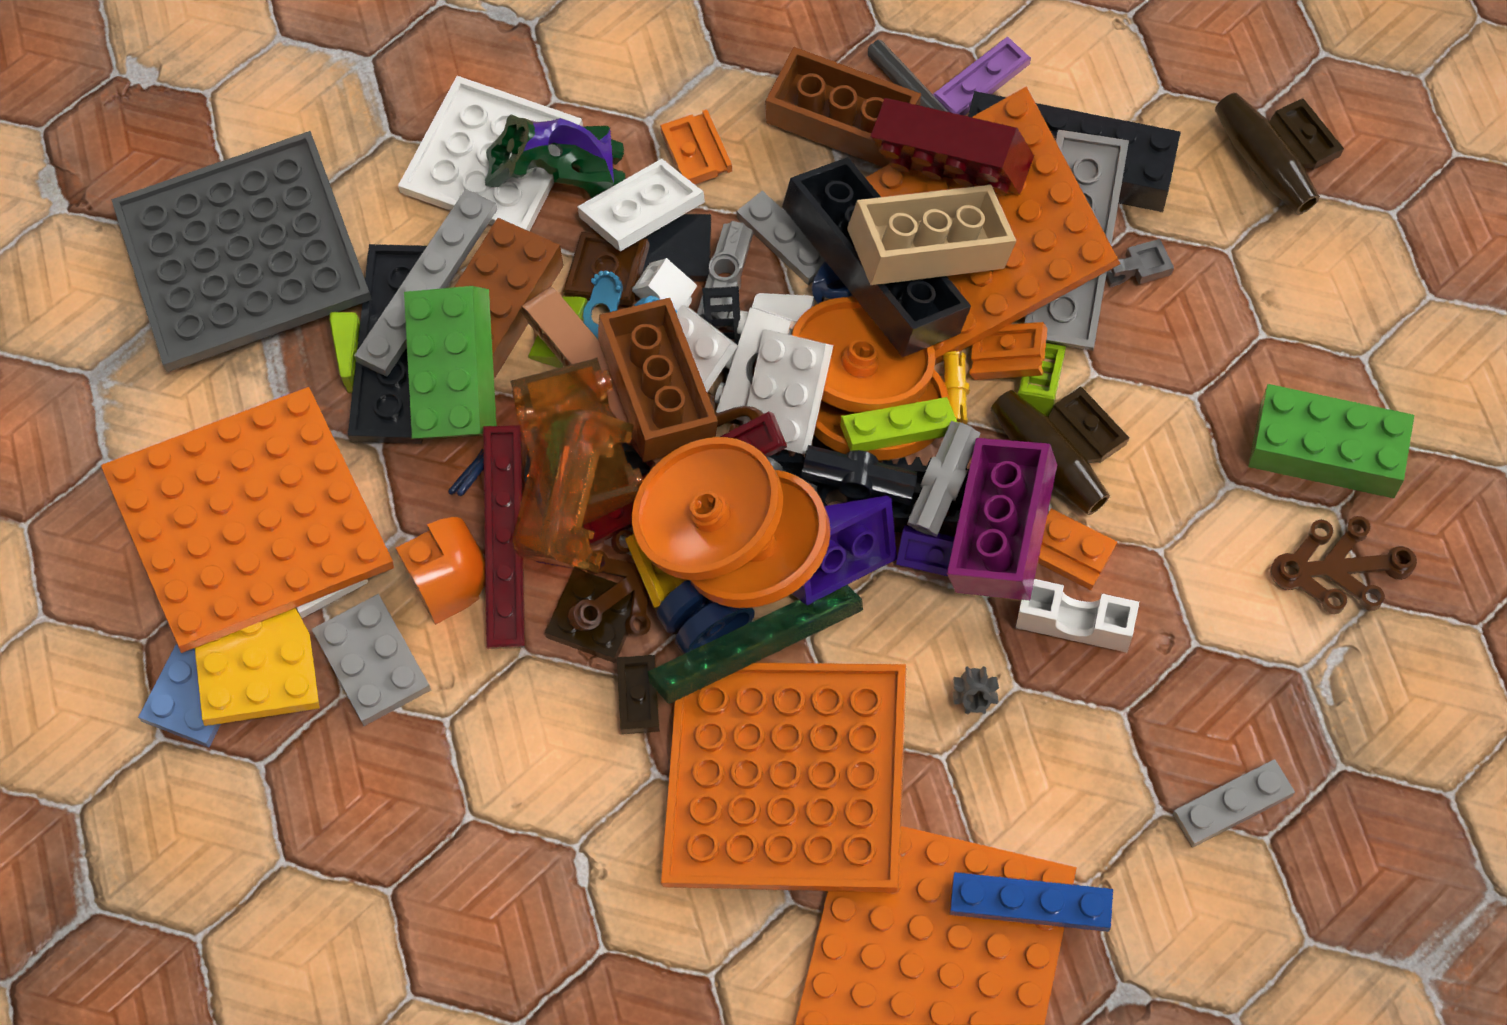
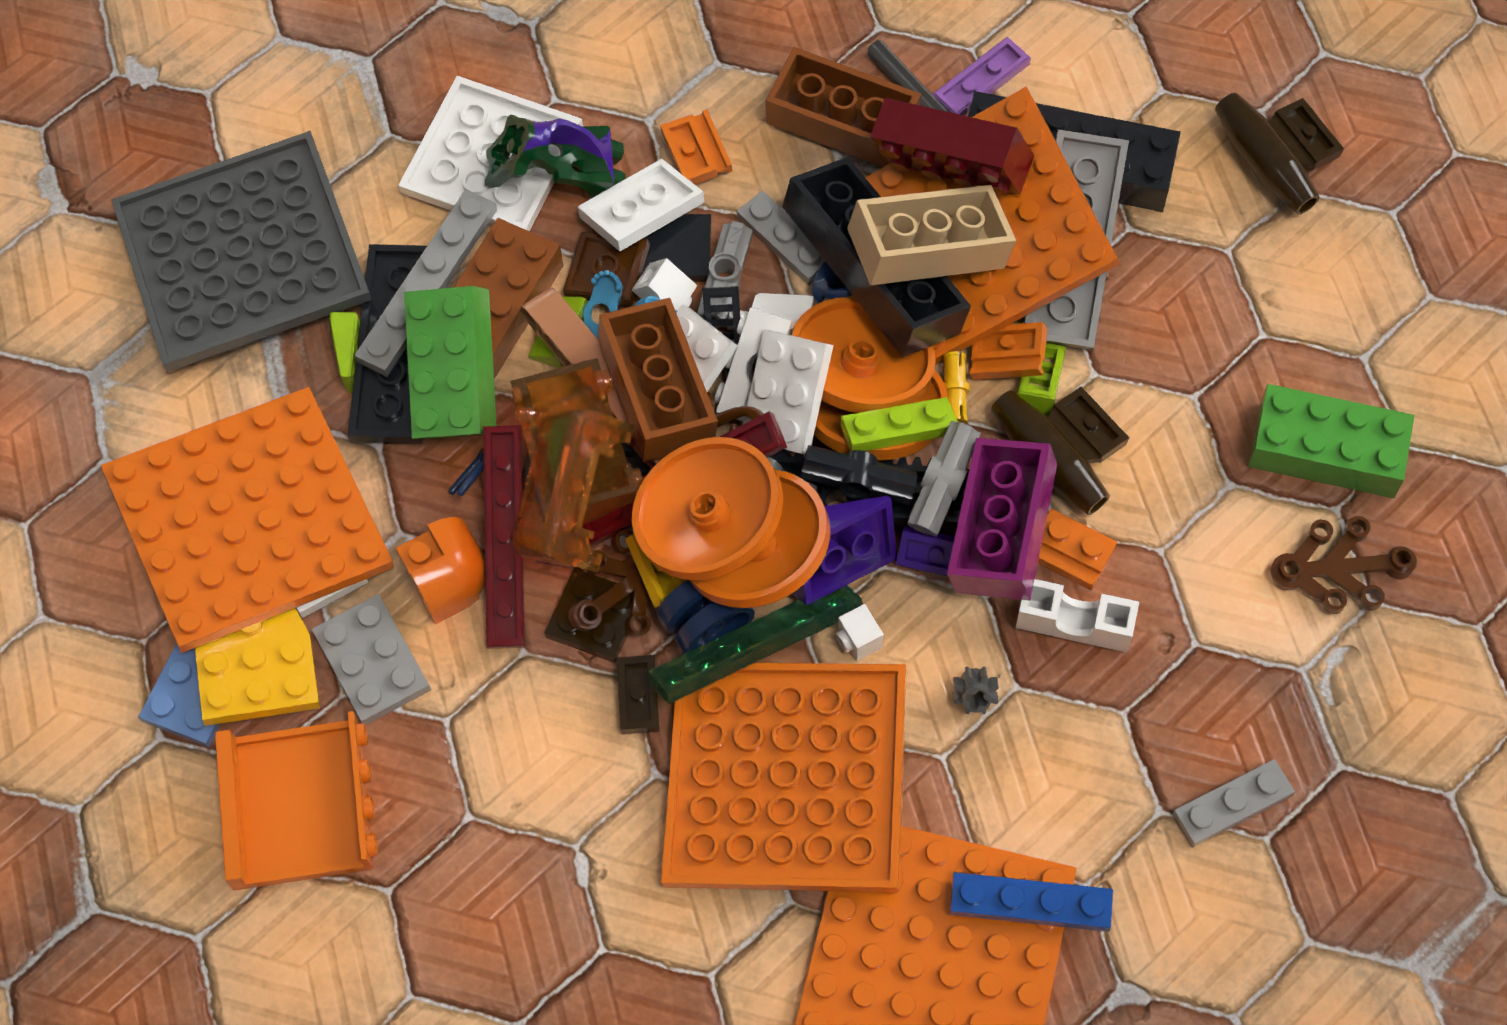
(295, 804): none -> orange panel
(859, 633): none -> white plate
(1144, 261): flat silver plate -> none

